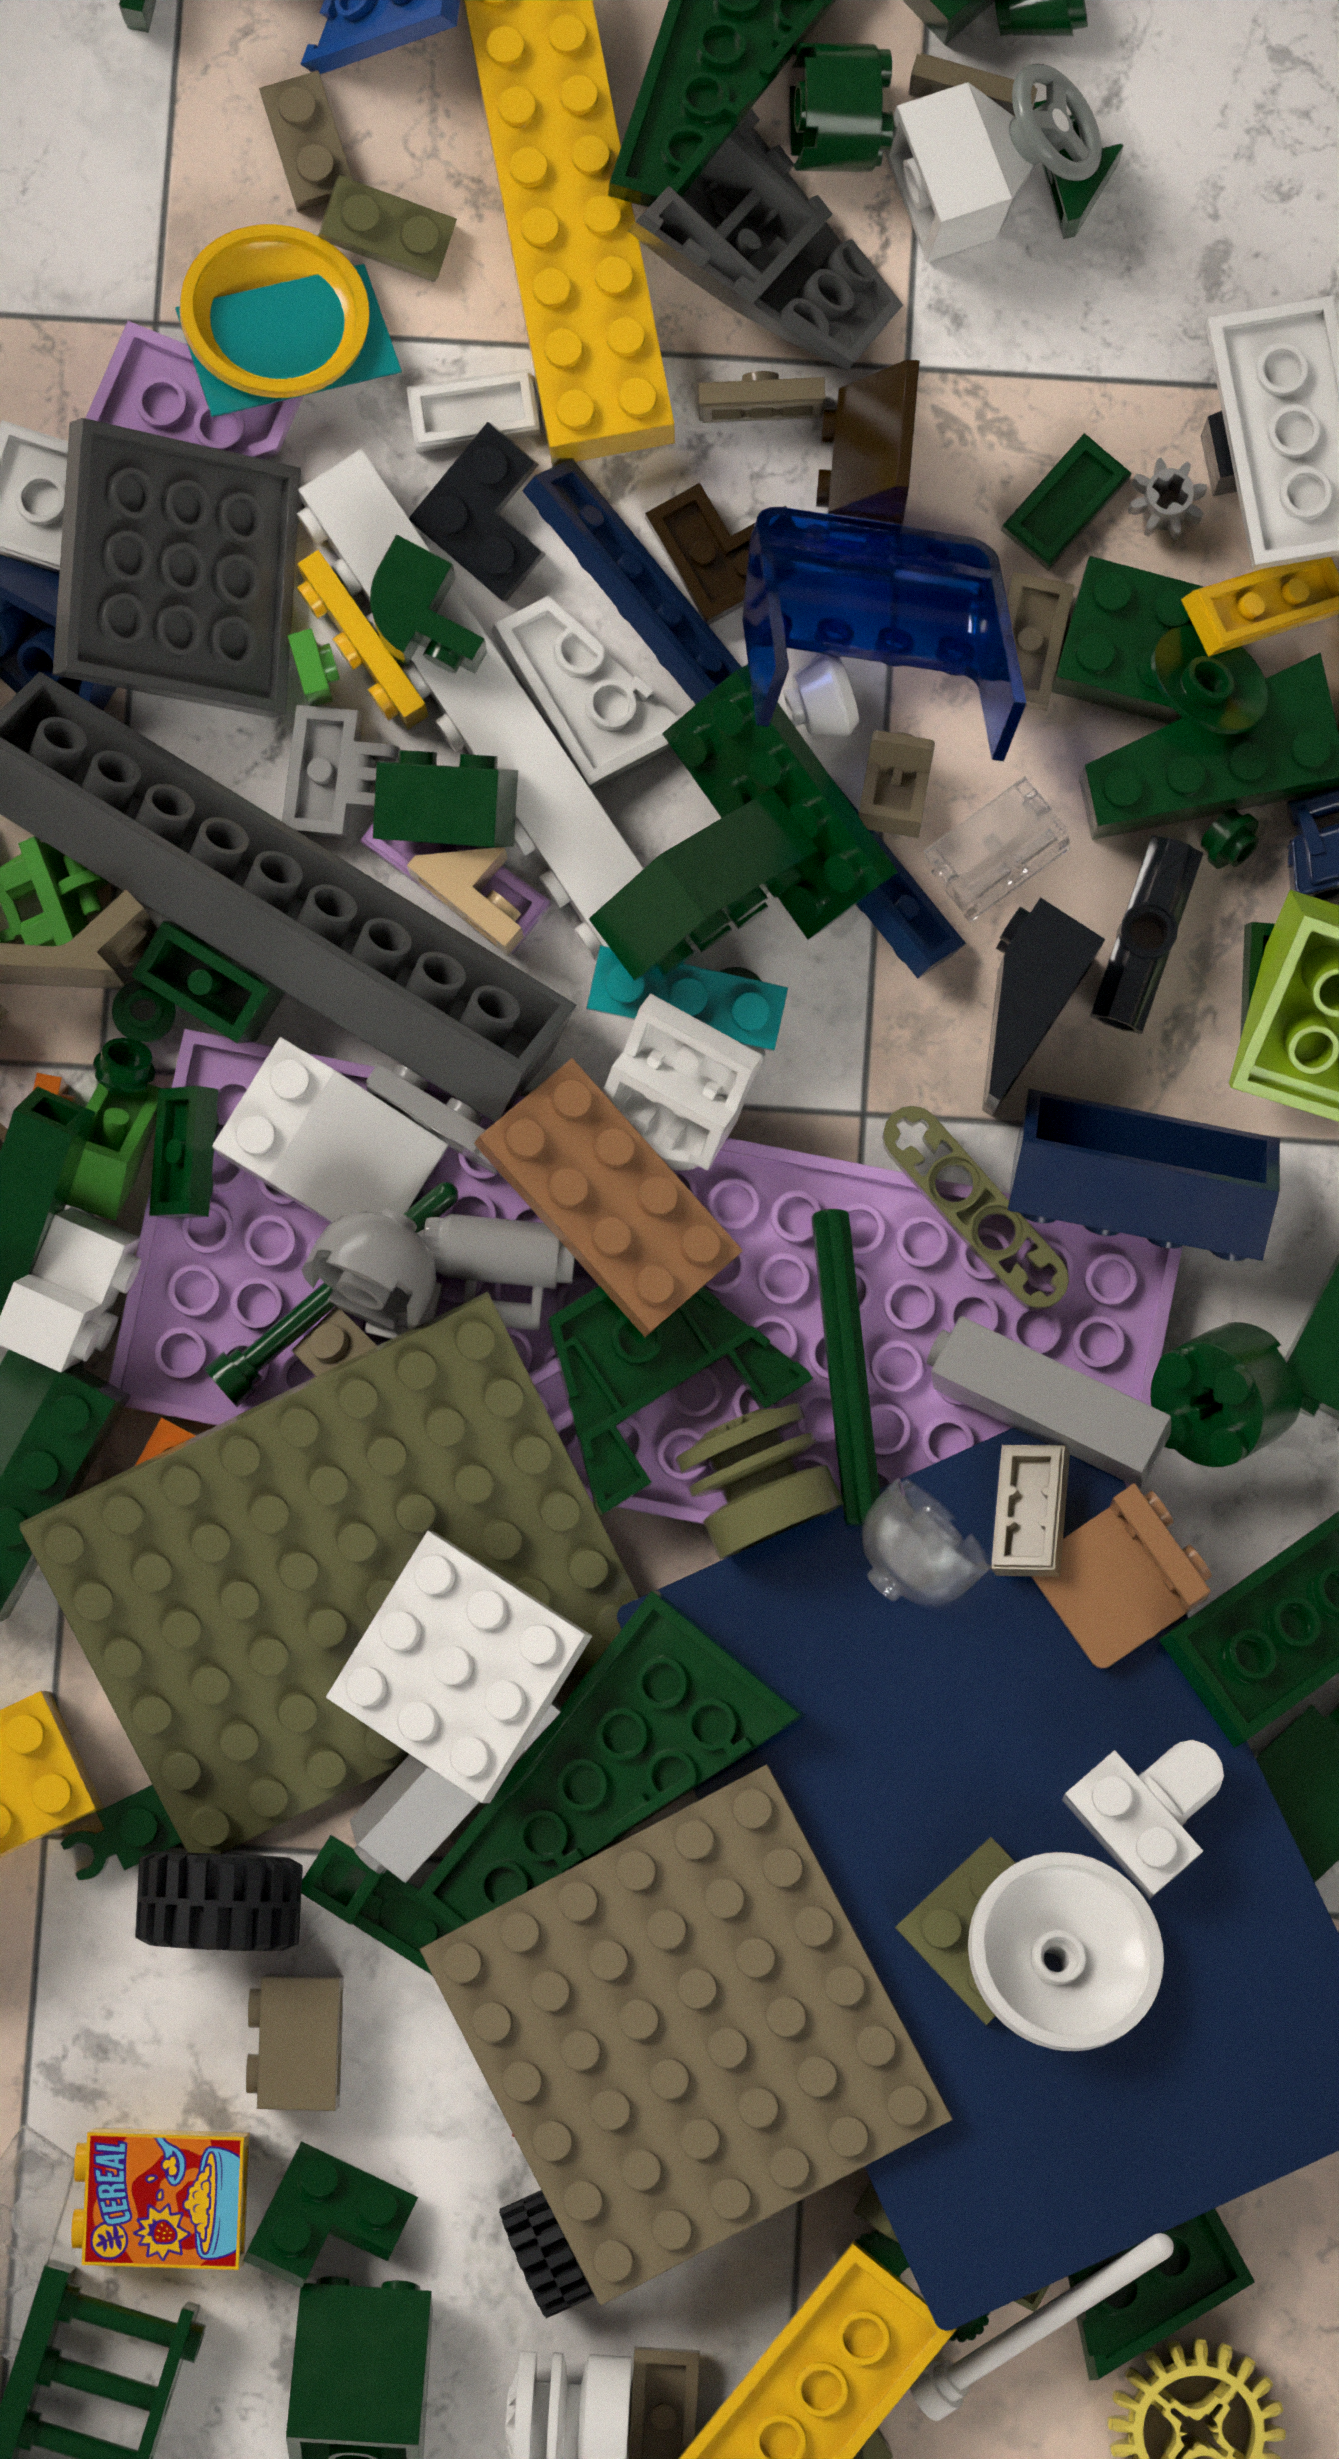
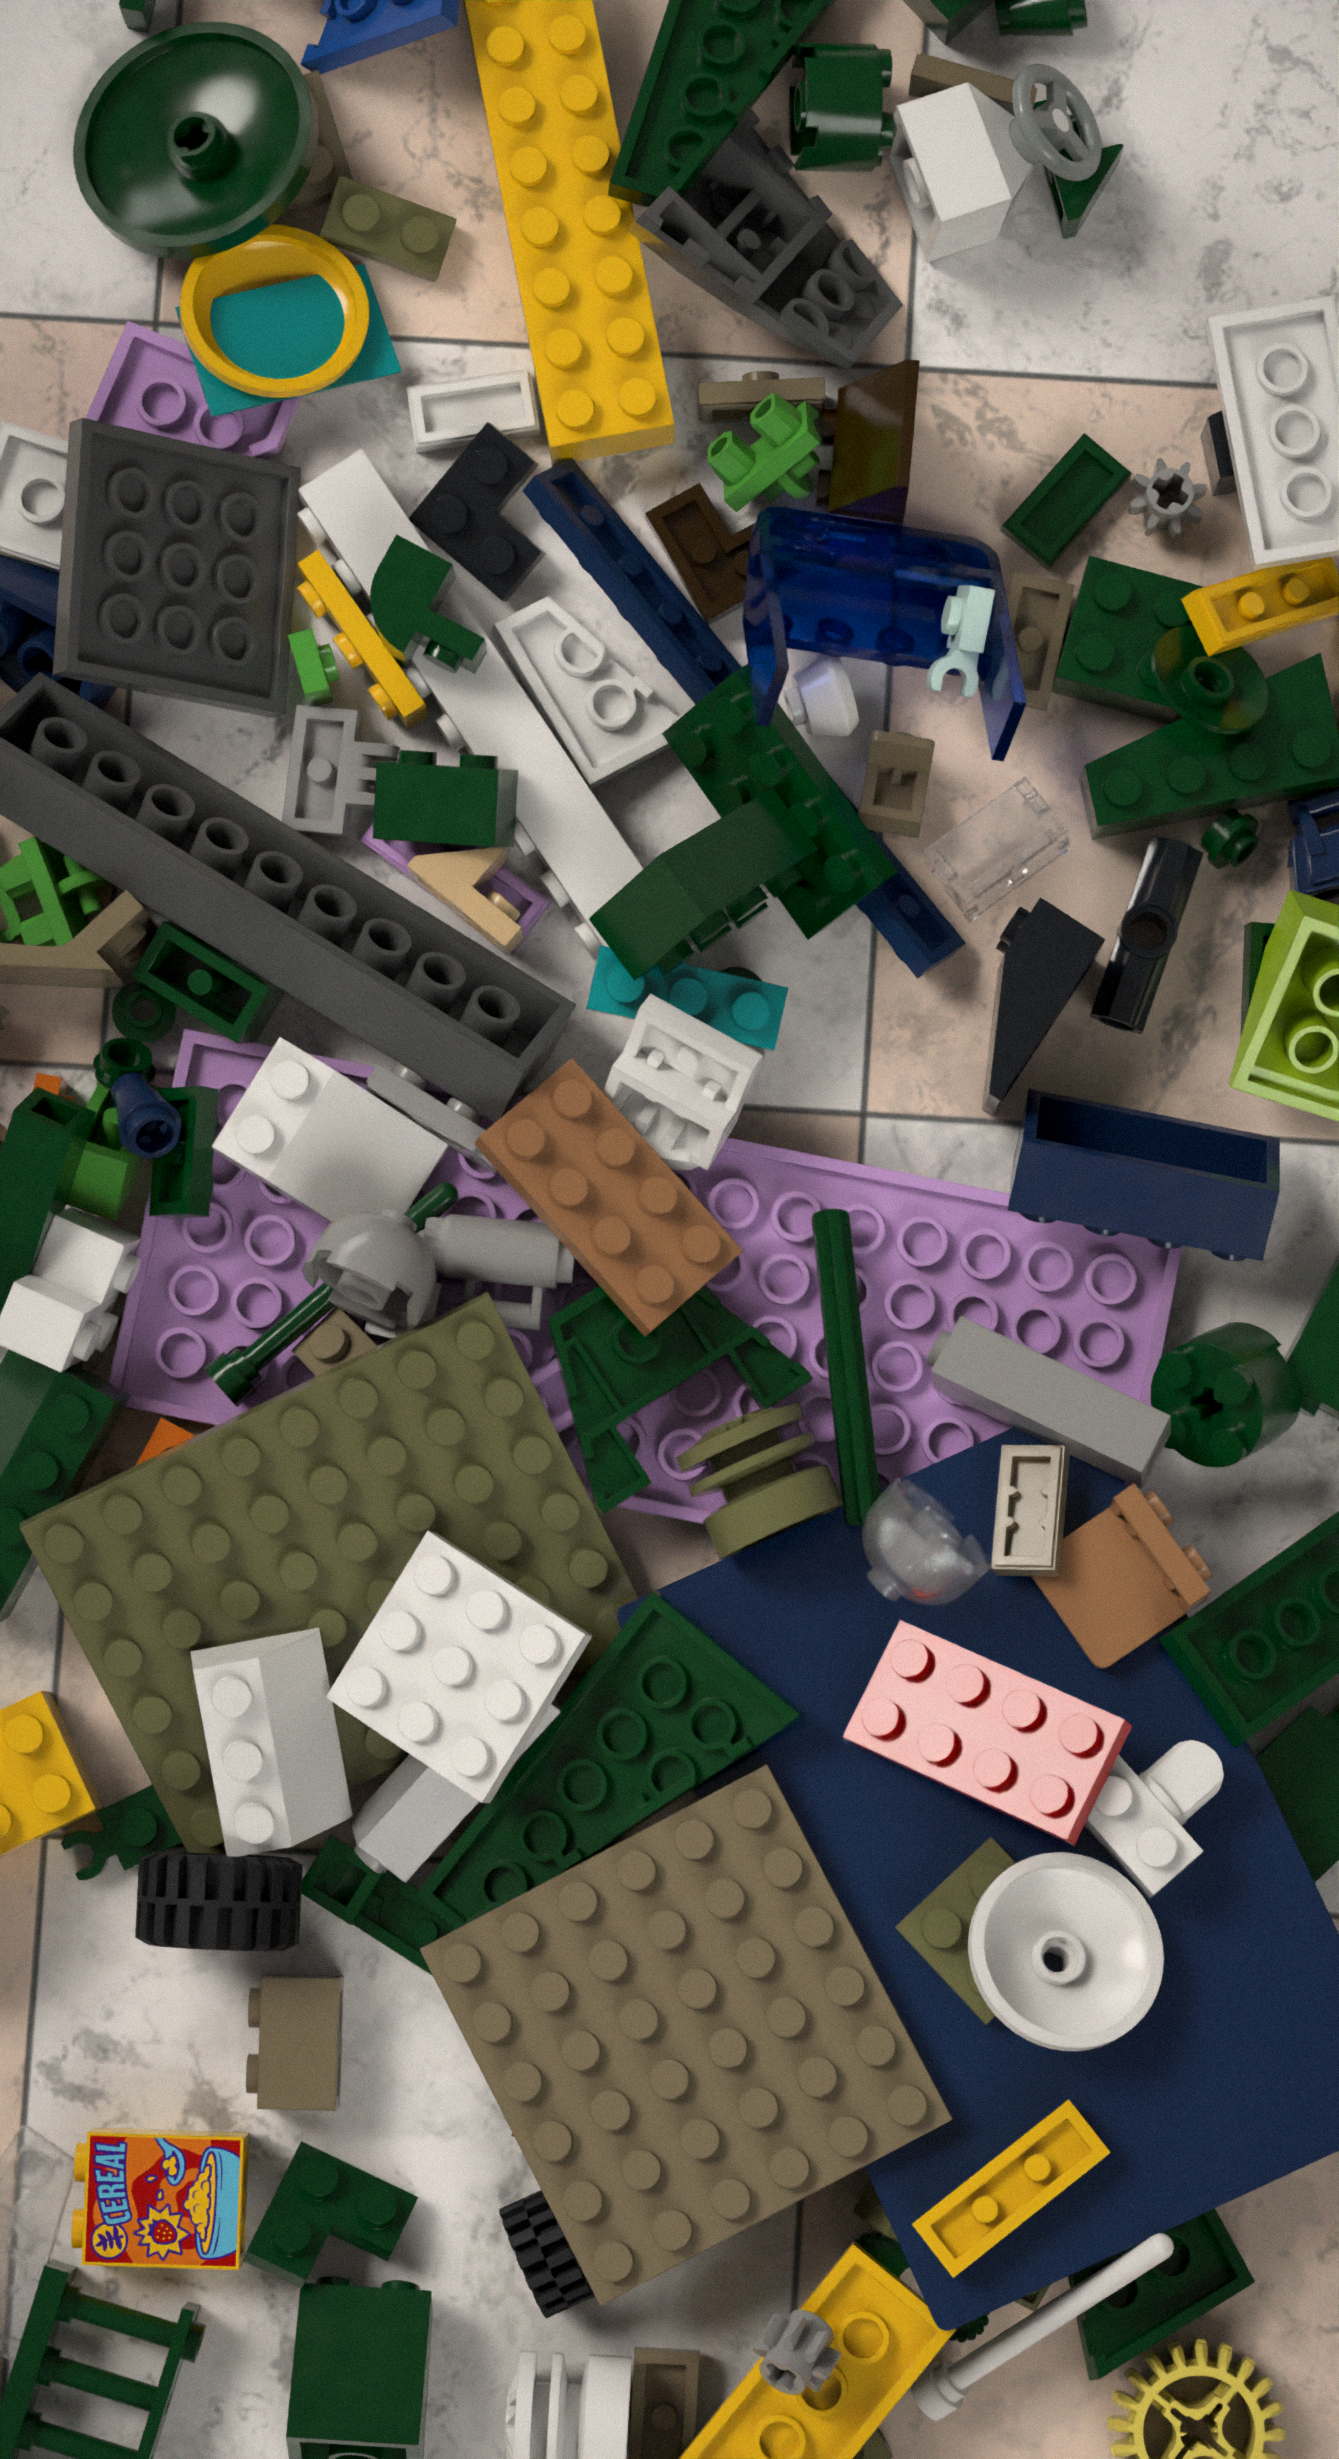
(144, 1118): none -> dark blue cone
(196, 140): none -> dark green dish
(271, 1741): none -> white slope
(775, 461): none -> bright green hips
(796, 2352): none -> light grey gear
(967, 624): none -> light aqua plate
(967, 1214): olive beam -> none
(987, 1732): none -> plate
(1011, 2188): none -> yellow plate

